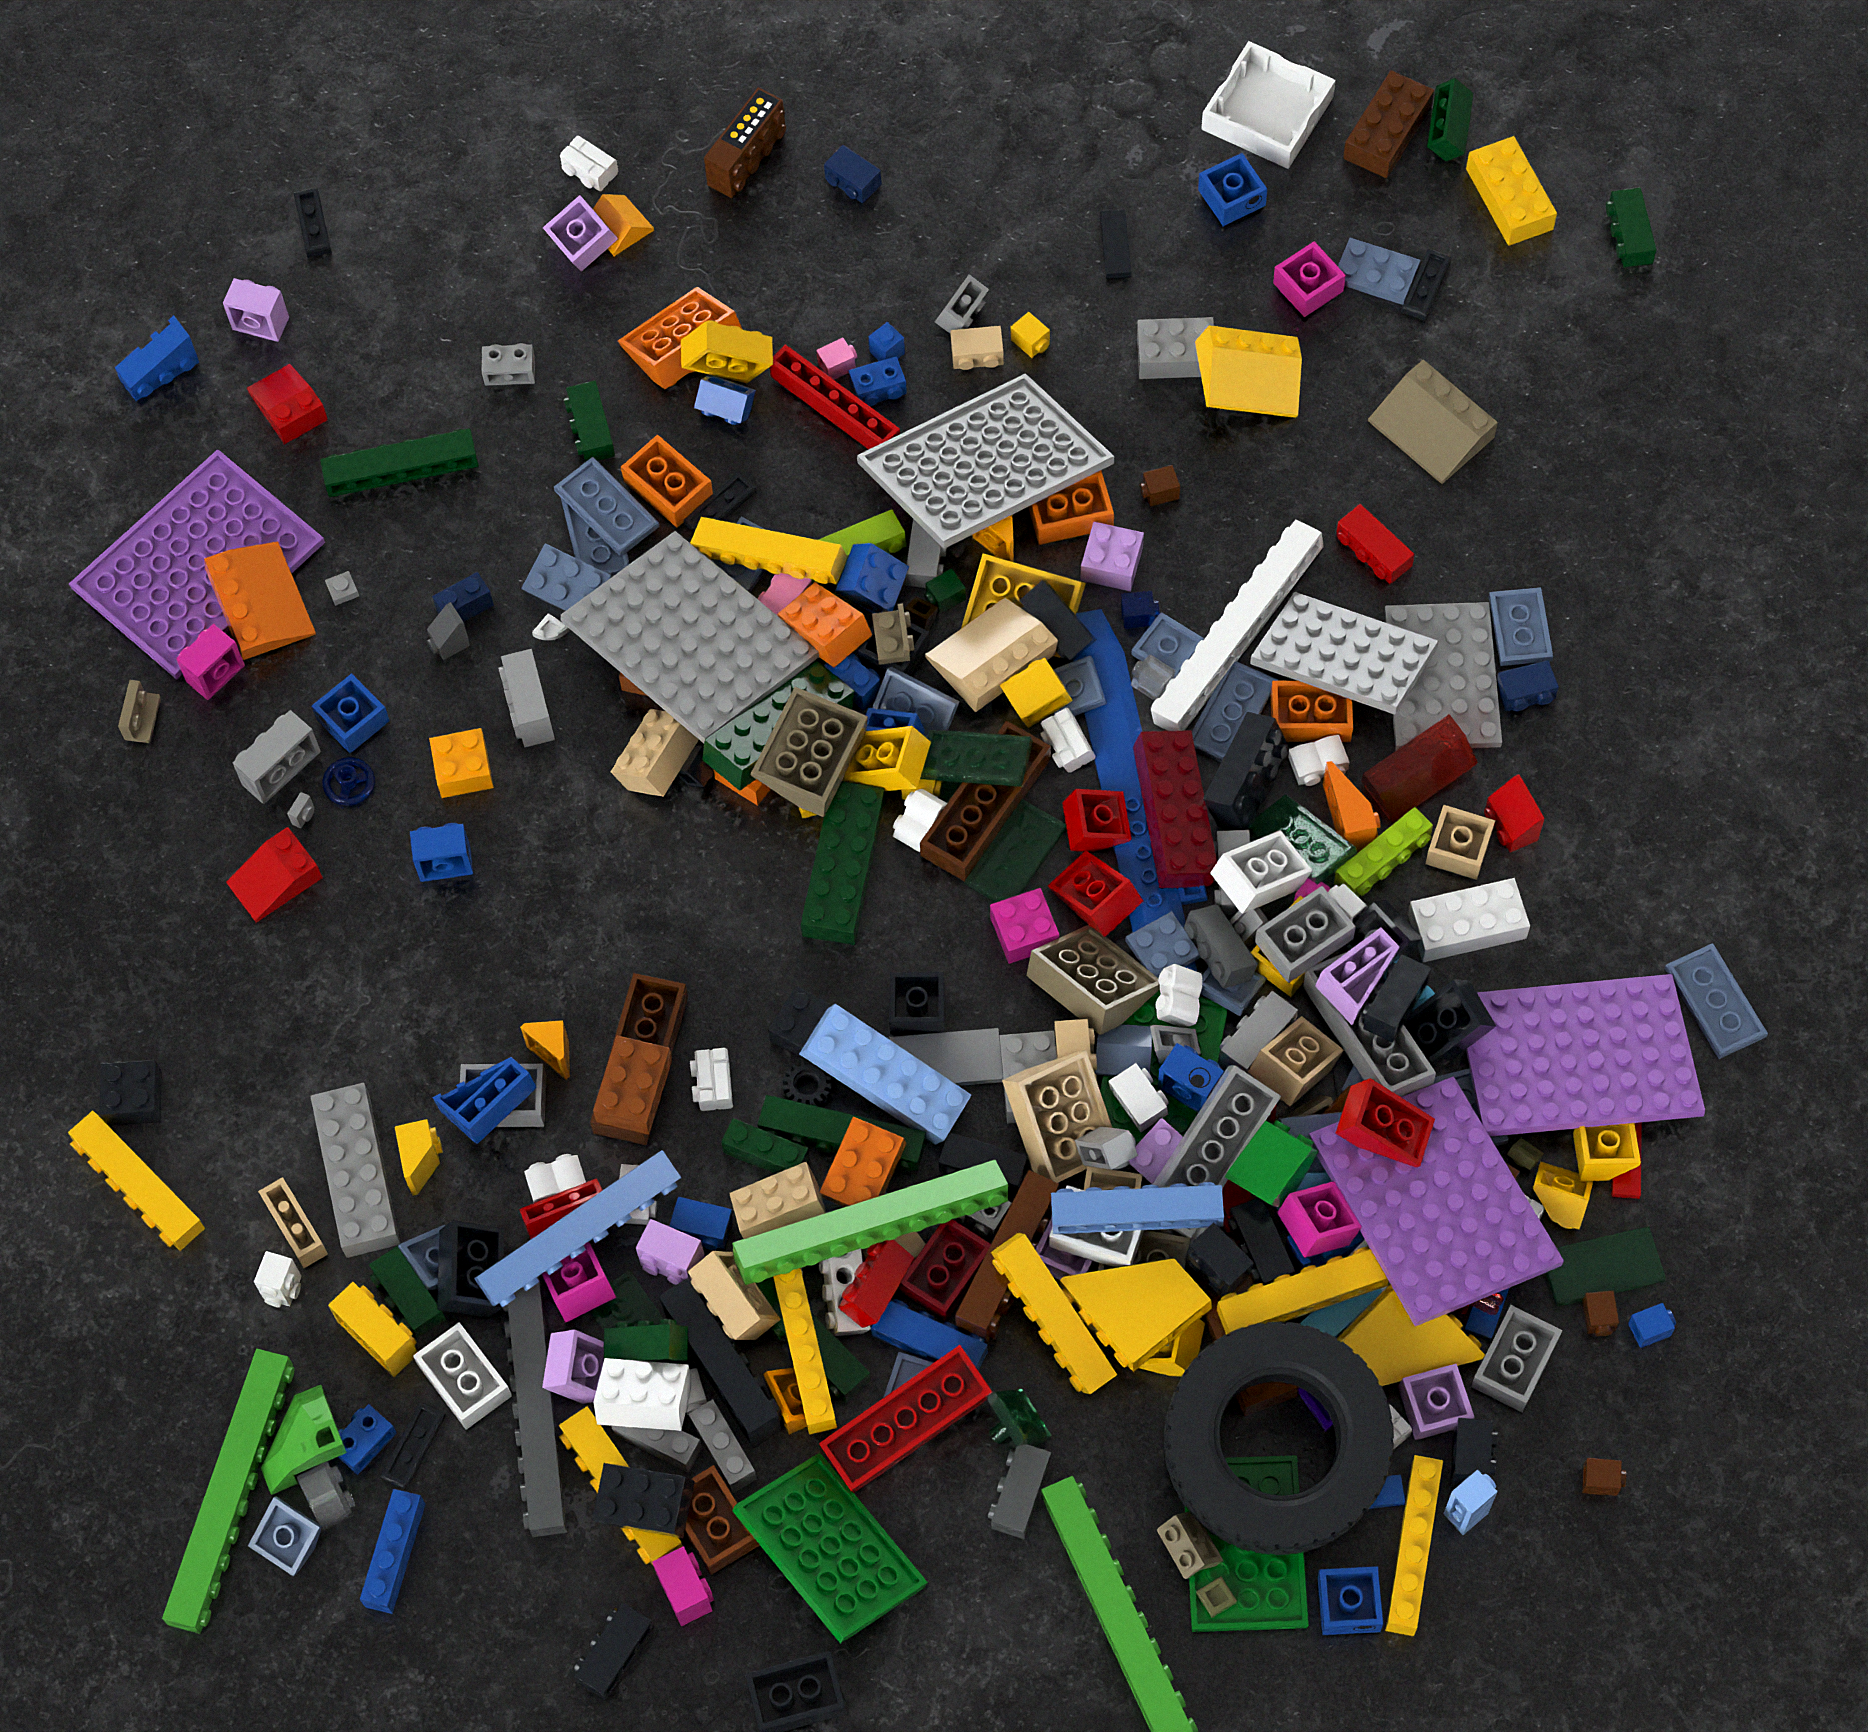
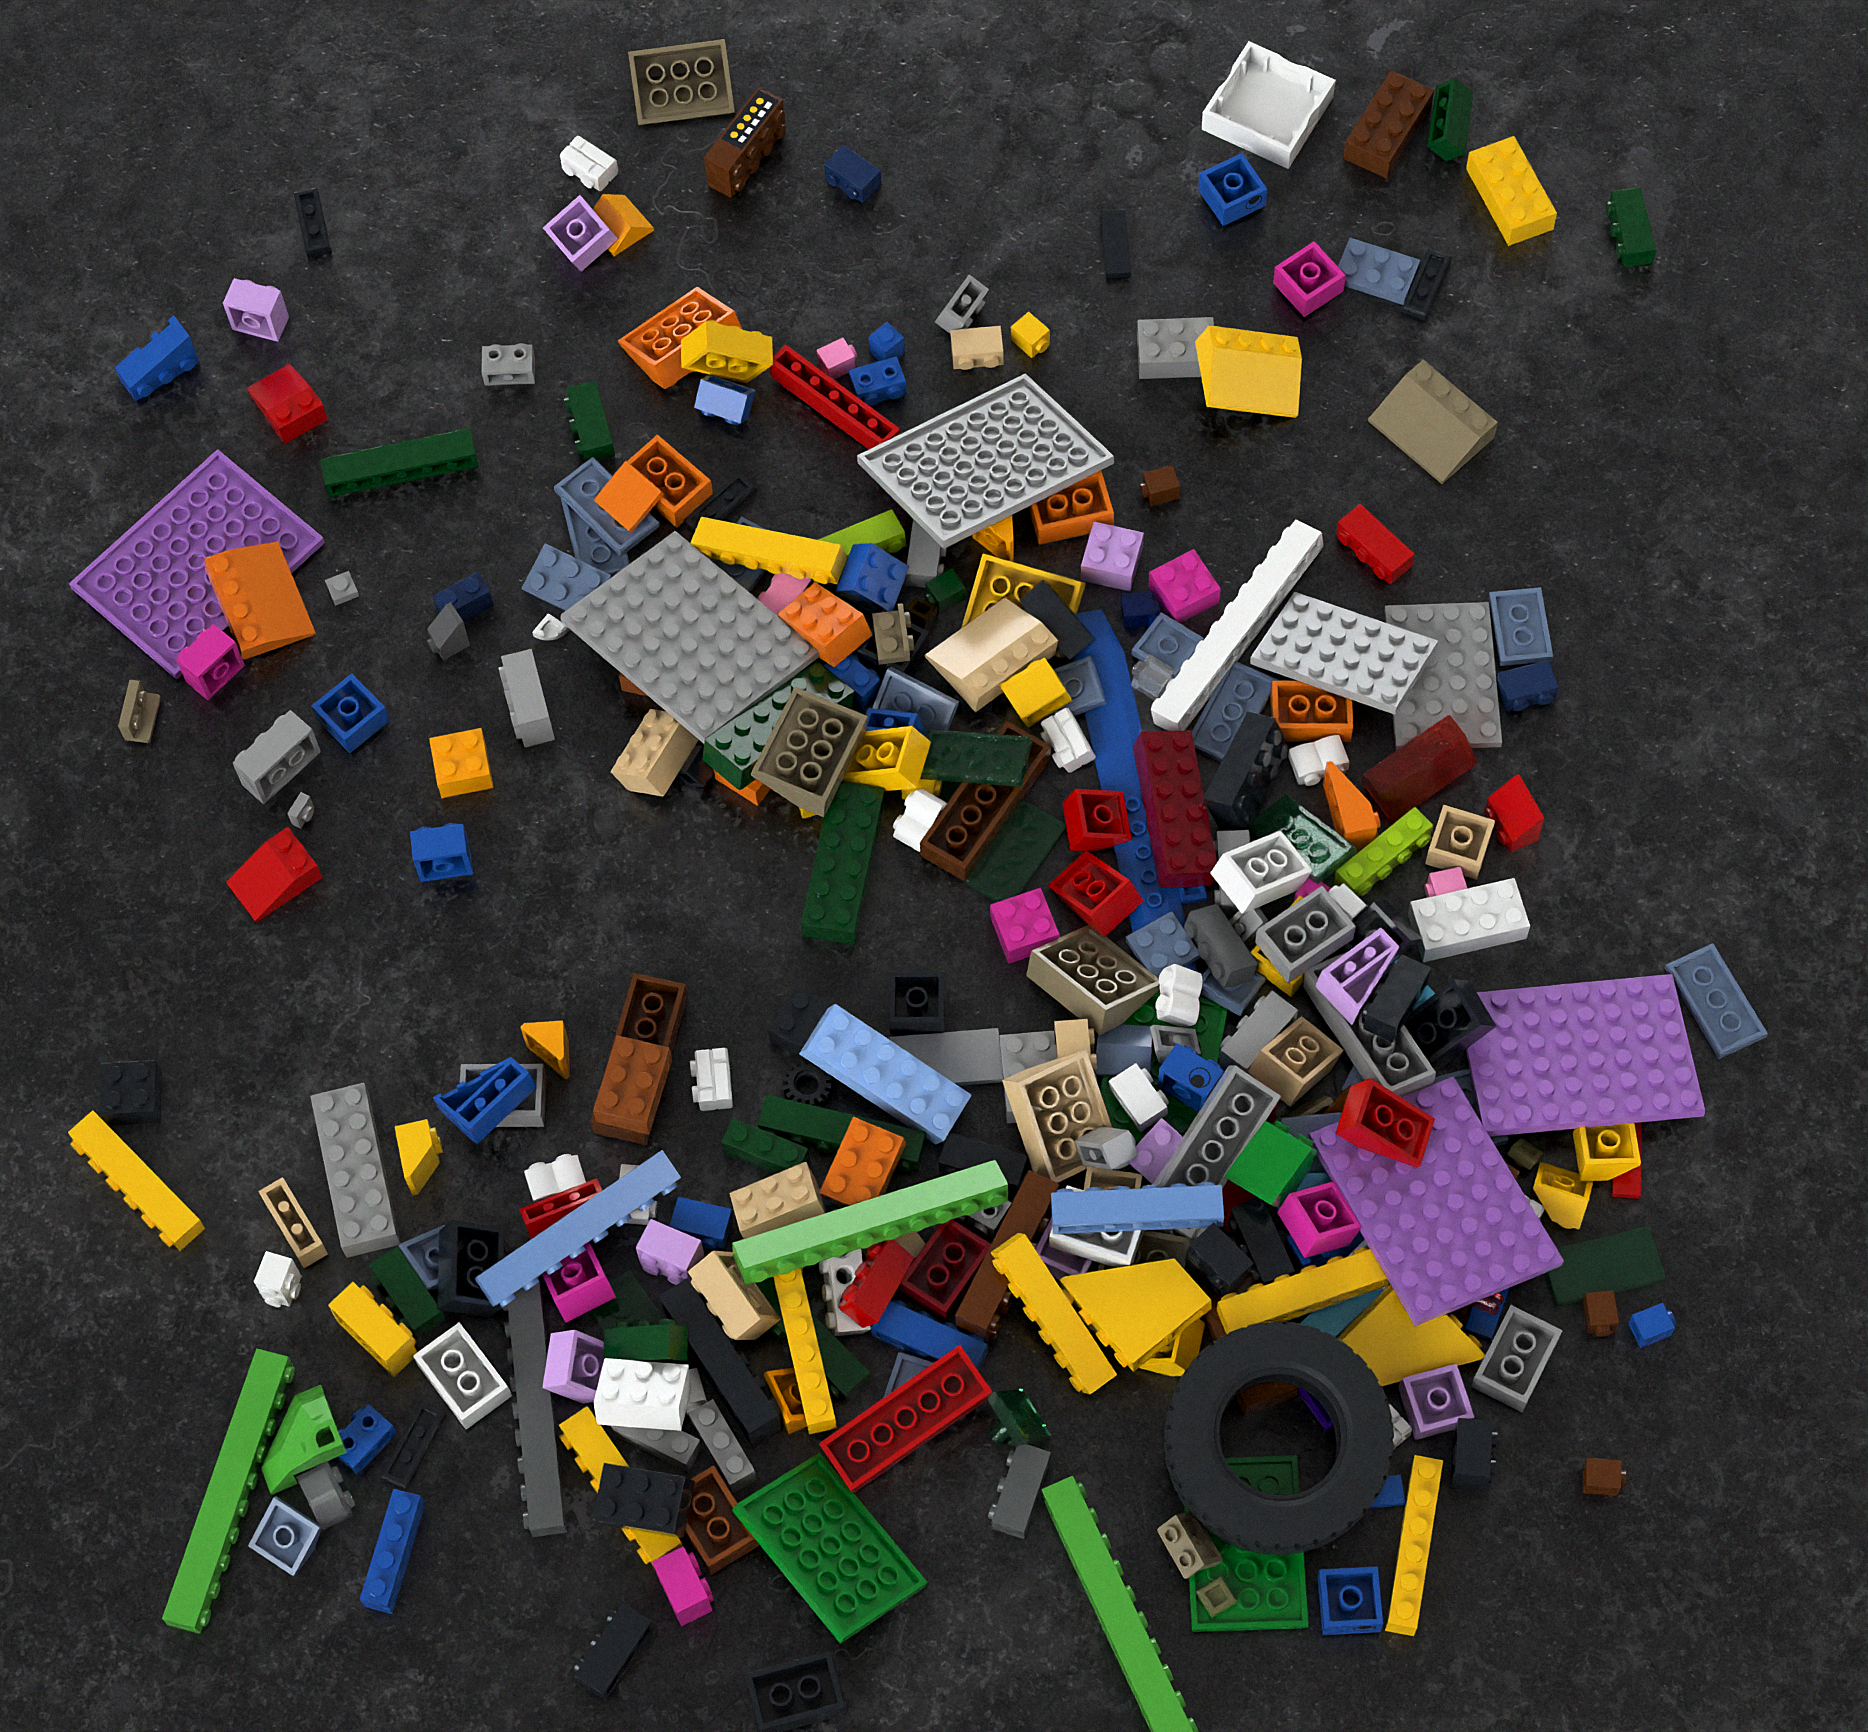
(342, 769): clear blue piece -> none
(628, 496): none -> orange tile
(681, 82): none -> dark tan slope
(1184, 587): none -> dark pink brick
(1445, 882): none -> bright pink brick
(1470, 1501): light blue brick -> none

